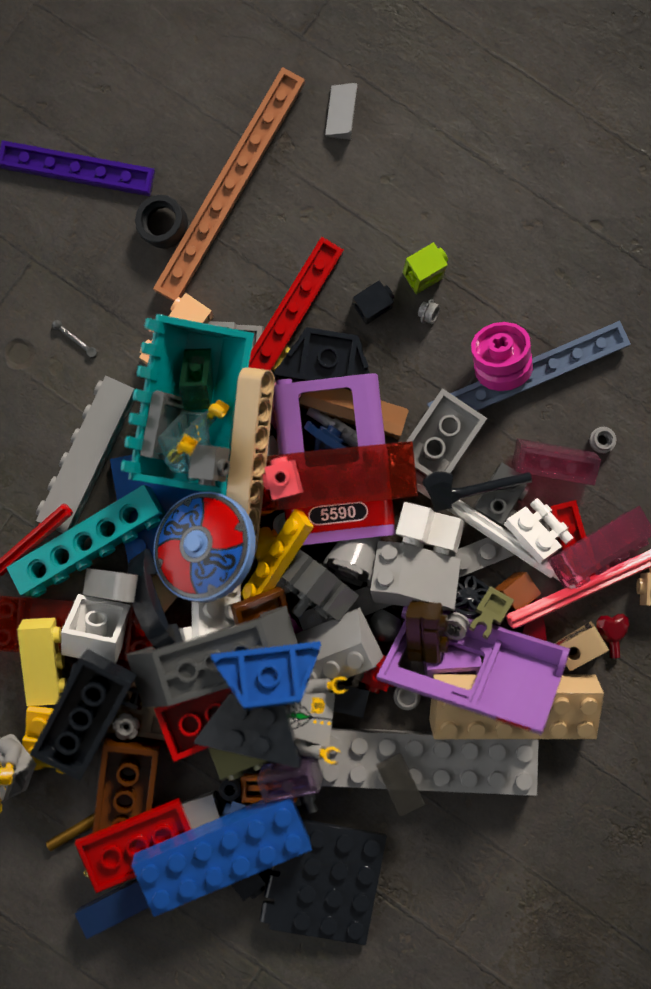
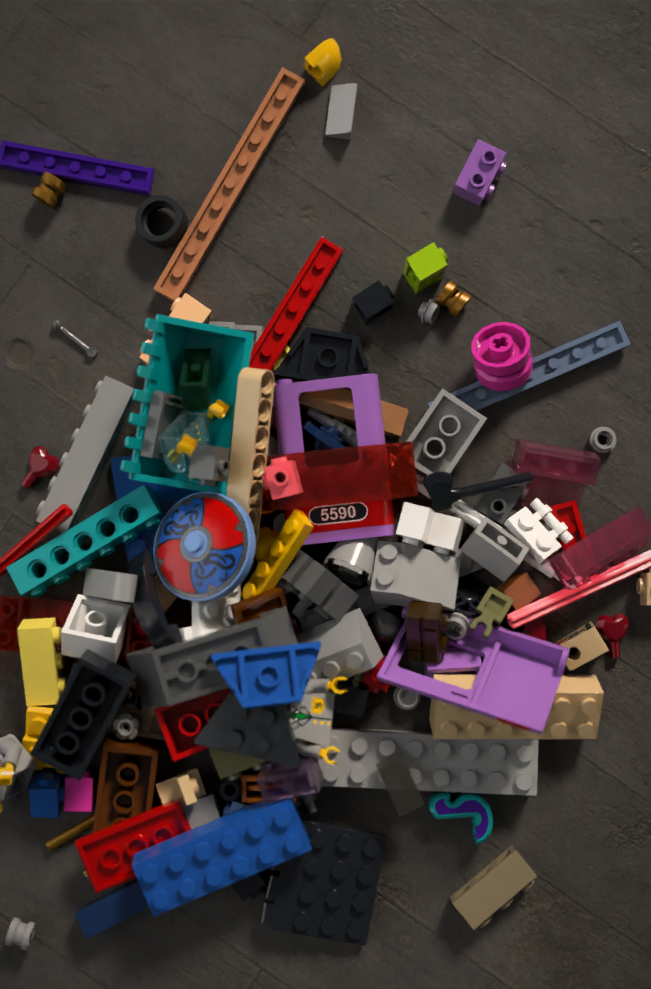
(20, 933): none -> light grey wheel
(40, 466): none -> dark red rock
(46, 795): none -> blue brick
(48, 190): none -> pearl gold wheel
(82, 794): none -> dark pink brick
(183, 785): none -> tan brick
(324, 61): none -> yellow brick
(459, 299): none -> pearl gold wheel
(464, 806): none -> teal animal
(479, 172): none -> medium lavender brick
(493, 888): none -> dark tan brick
(494, 549): none -> light grey brick

